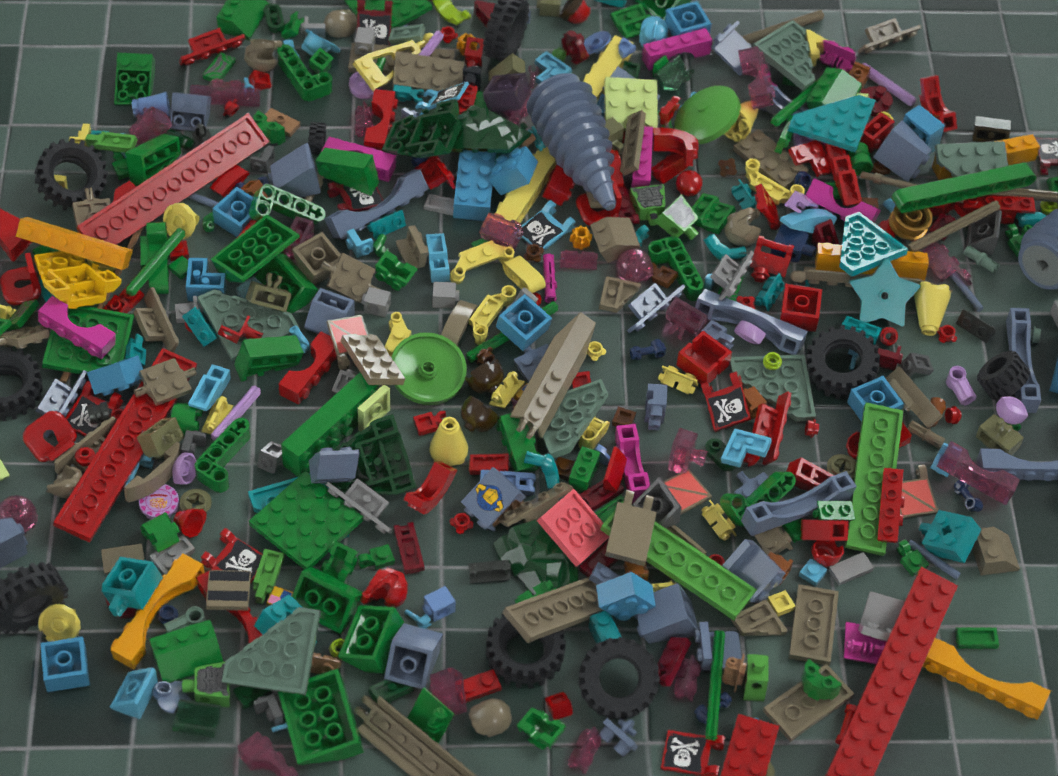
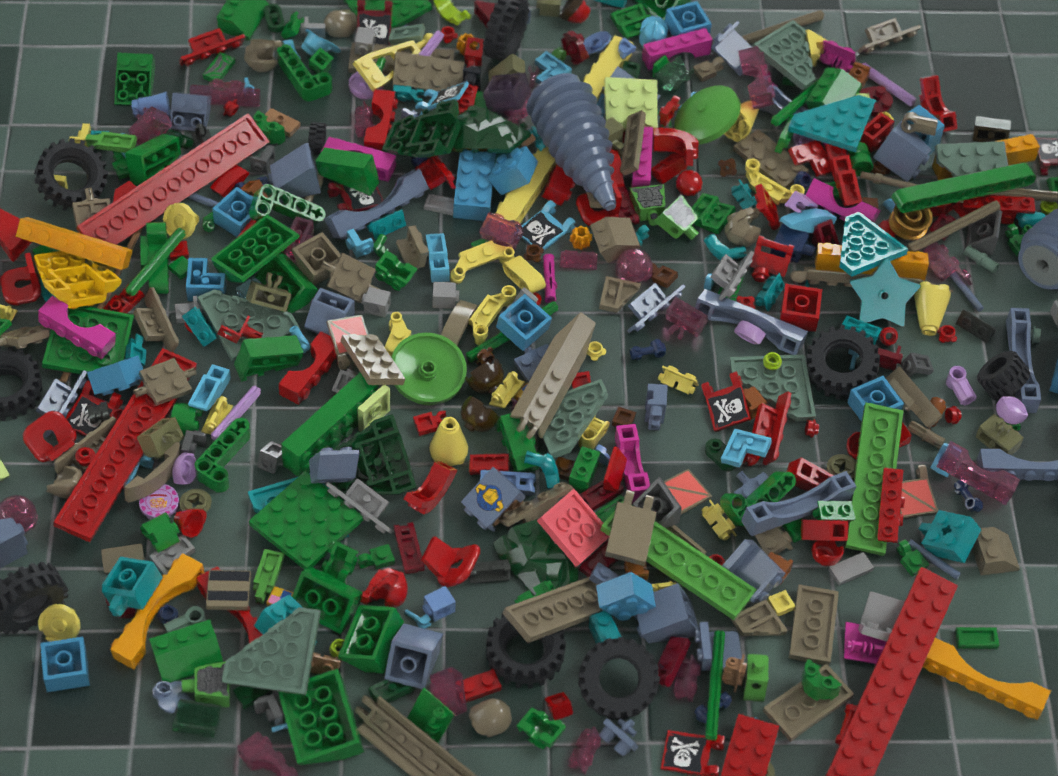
(22, 314): green tile -> none
(135, 692): medium azure slope -> none
(235, 556): flag -> none
(260, 80): red slope -> none
(441, 557): none -> red piece
(461, 518): red plate -> none
(673, 251): green beam -> none
(684, 452): clear pink brick -> none
(704, 358): red piece -> none
(708, 70): none -> dark tan plate
(719, 333): sand blue plate -> none
(812, 572): medium azure plate -> none
(921, 124): none -> dark tan piece

